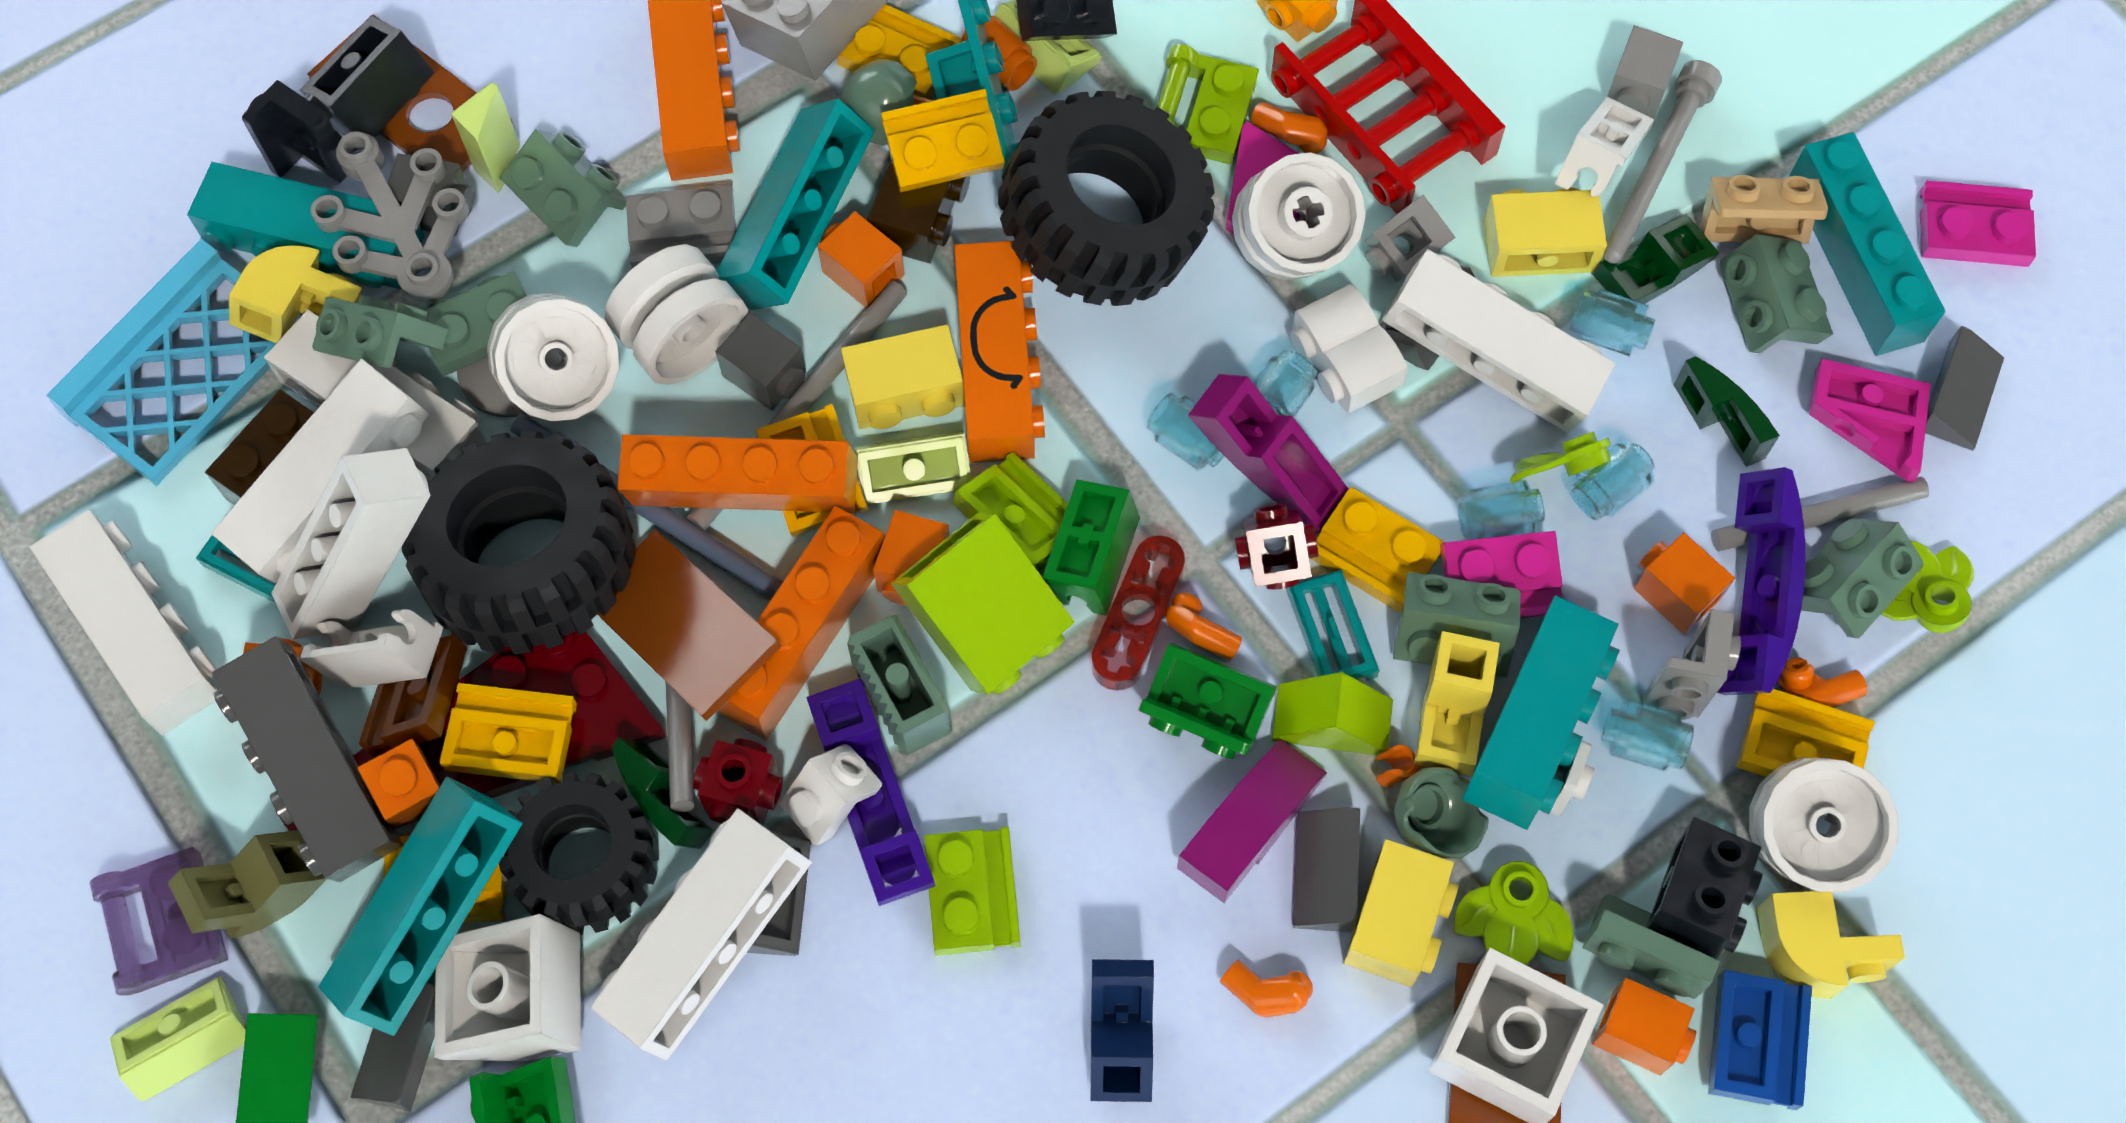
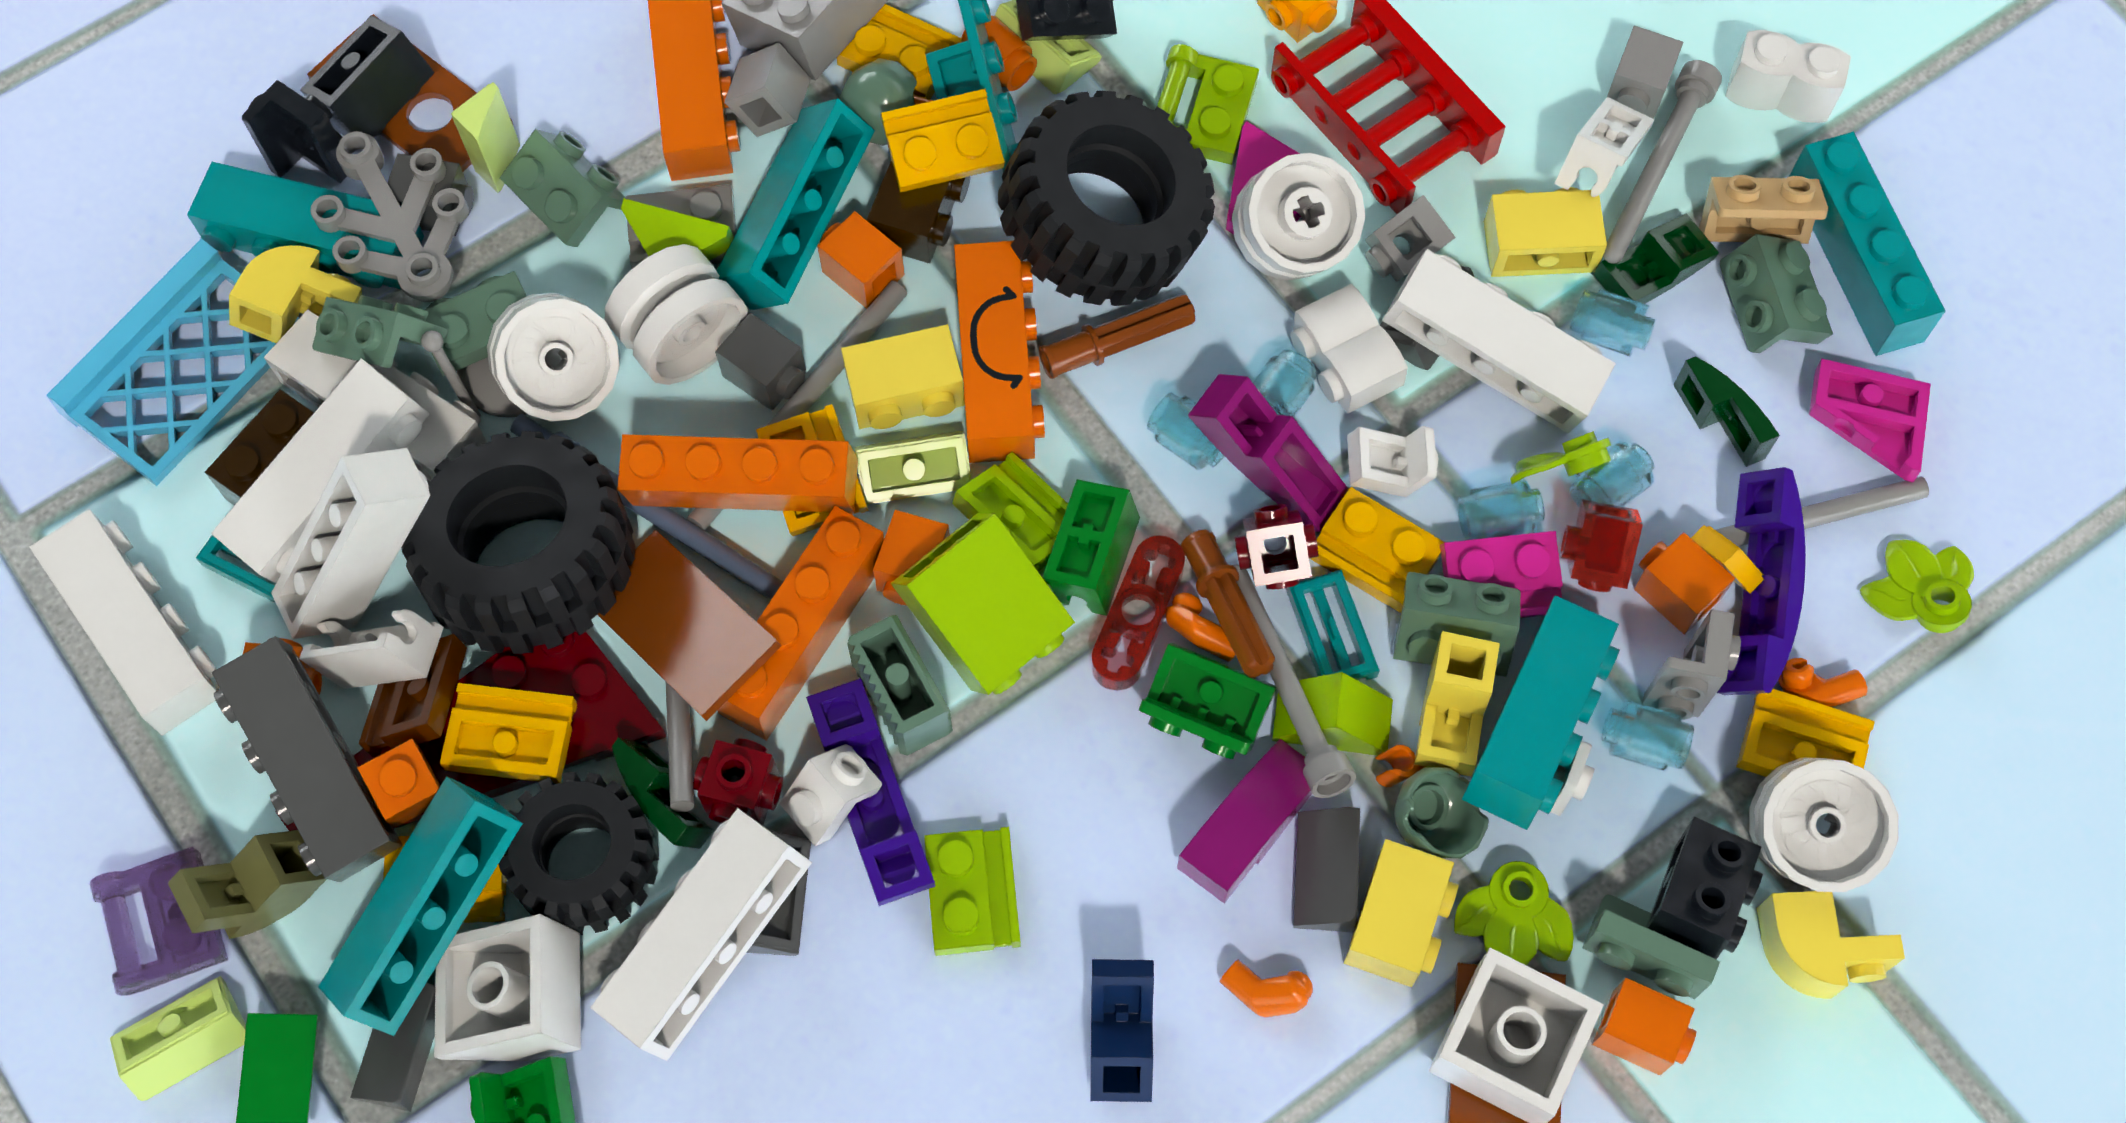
(432, 342): none -> light grey hinge
(664, 228): none -> lime slope
(767, 90): none -> light grey brick
(1116, 335): none -> dark orange axle
(1219, 585): none -> dark orange axle
(1295, 128): orange arm -> none
(1326, 768): none -> light grey piece
(1392, 461): none -> white bracket
(1602, 545): none -> clear red brick
(1730, 557): none -> yellow tile
(1760, 1040): blue plate -> none
(1788, 76): none -> white brick
(1860, 573): sand green bracket -> none
(1963, 389): dark grey slope -> none
(1977, 223): dark pink plate -> none

